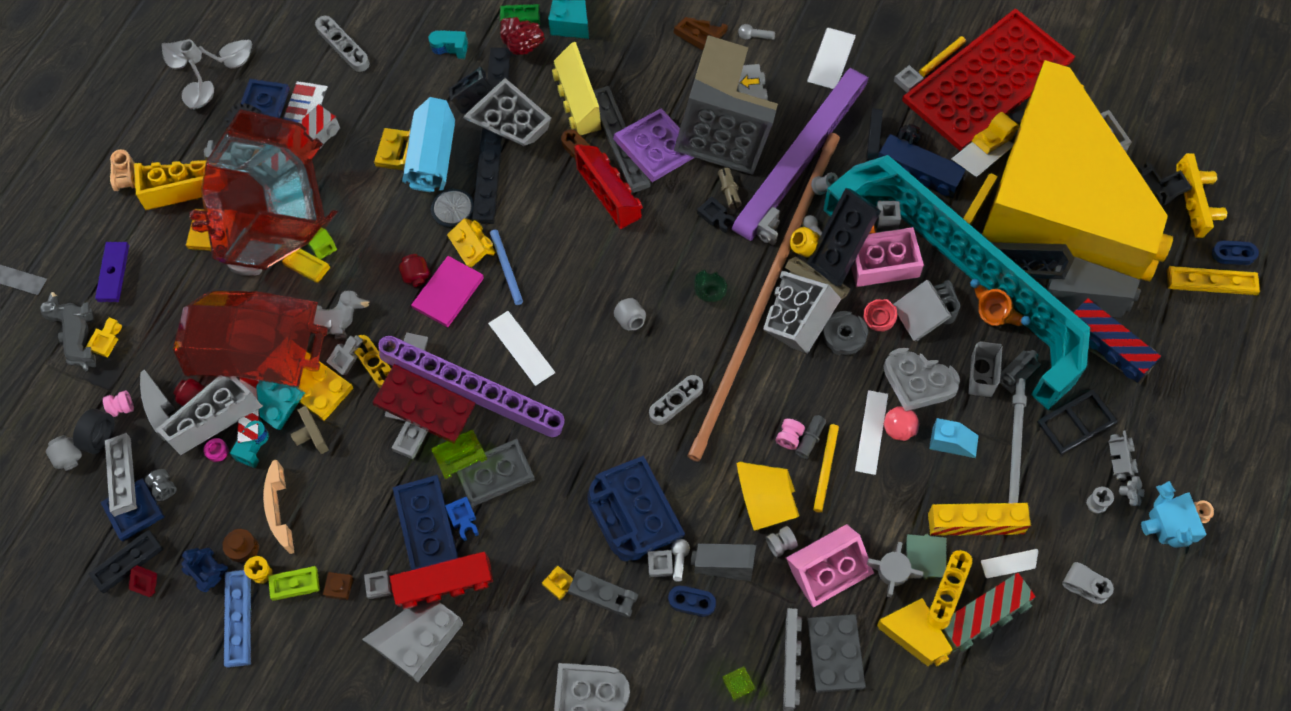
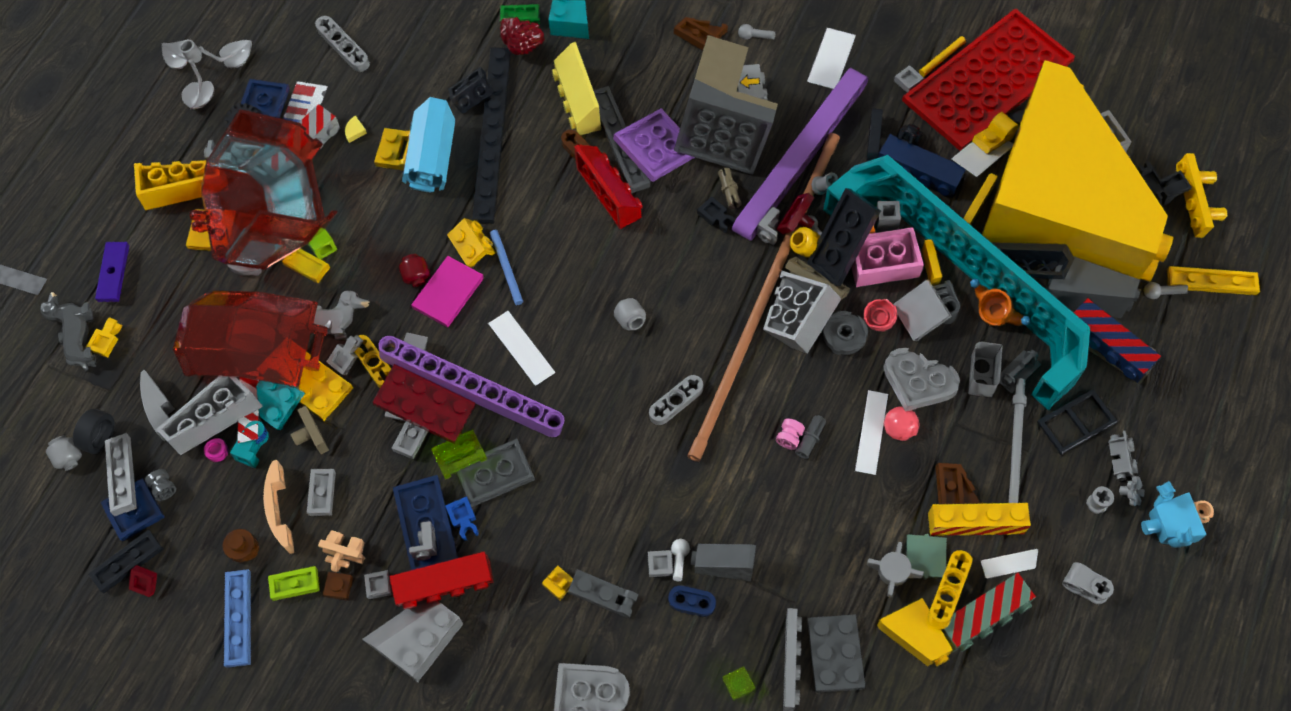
(118, 404): bright pink wheel -> none
(122, 170): light nougat piece -> none
(187, 390): dark red head -> none
(202, 568): dark blue piece -> none
(254, 564): yellow bush -> none
(321, 492): none -> light grey plate
(333, 546): none -> light nougat hips
(354, 129): none -> light yellow tile
(428, 542): none -> light grey bracket
(449, 42): teal leg -> none
(452, 207): light grey wheel -> none
(510, 114): light grey wedge -> none
(632, 510): dark blue plate -> none
(710, 286): clear green hair -> none
(767, 494): yellow slope -> none
(781, 541): light grey wheel -> none
(796, 215): none -> dark red tile
(826, 467): yellow bar -> none
(830, 565): bright pink slope -> none
(931, 262): none -> yellow tile
(953, 438): medium azure slope -> none
(953, 485): none -> reddish brown wing
(1154, 290): none -> light grey bar
(1233, 252): dark blue plate -> none

